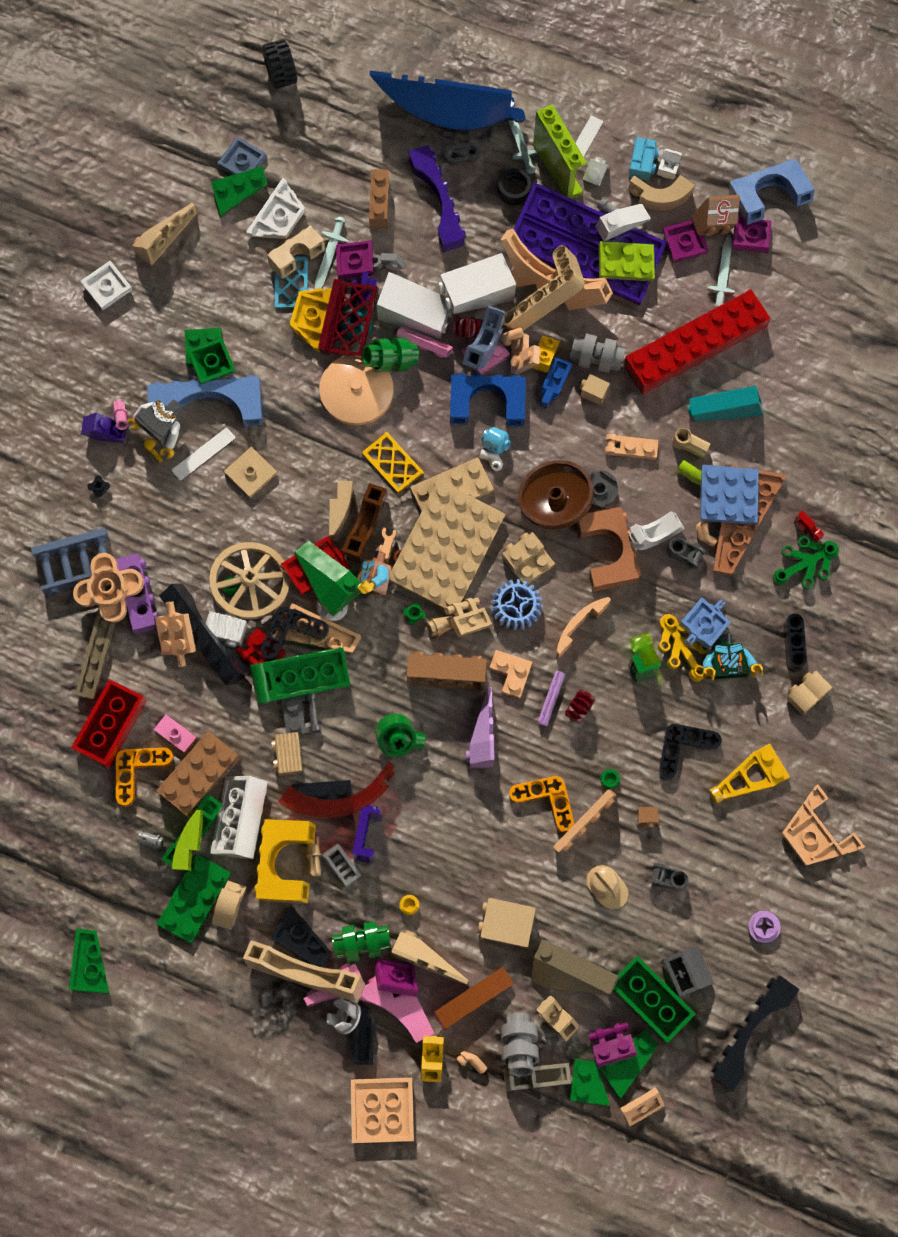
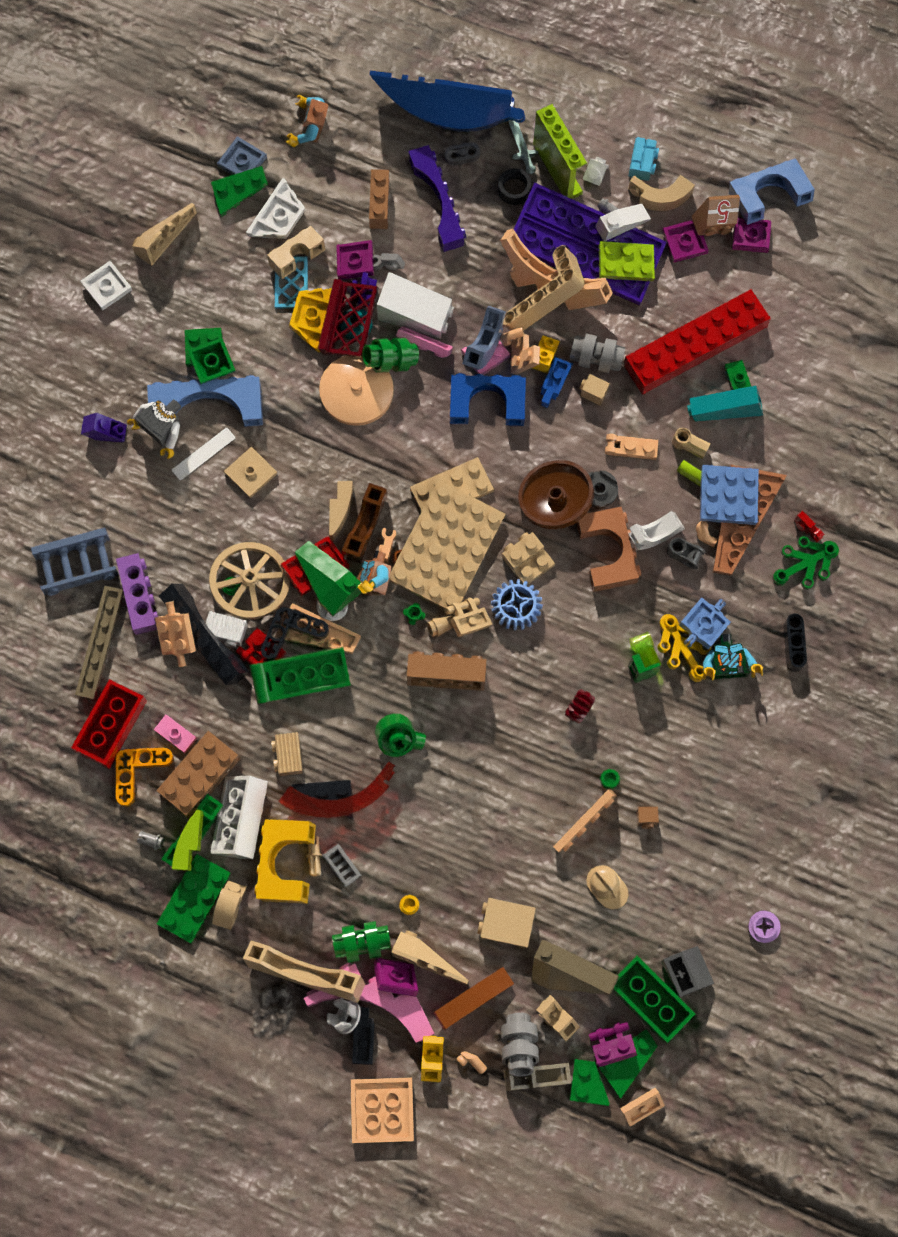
(87, 964): green wing -> none
(104, 486): black plate -> none
(105, 574): light nougat plant -> none
(120, 414): bright pink axle -> none
(149, 446): yellow hand -> none
(279, 64): black tyre -> none
(294, 714): flat silver plate -> none
(300, 939): black wing -> none
(313, 120): none -> torso
(333, 238): light aqua sword -> none
(359, 852): dark purple panel -> none
(396, 448): yellow window -> none
(466, 326): dark red gear -> none
(478, 285): white slope -> none
(482, 742): lavender wedge -> none
(493, 458): white arm -> none
(495, 440): medium azure head -> none
(515, 669): light nougat plate -> none
(551, 698): lavender axle -> none
(553, 795): light orange beam -> none
(588, 134): white sticker -> none
(595, 608): light nougat slope -> none
(667, 876): dark grey piece -> none
(669, 164): white bracket -> none
(682, 739): black beam -> none
(721, 289): light aqua sword -> none
(731, 1068): black arch -> none
(737, 375): none -> green plate
(770, 766): yellow plate -> none
(809, 692): tan brick -> none
(810, 837): light nougat wing -> none

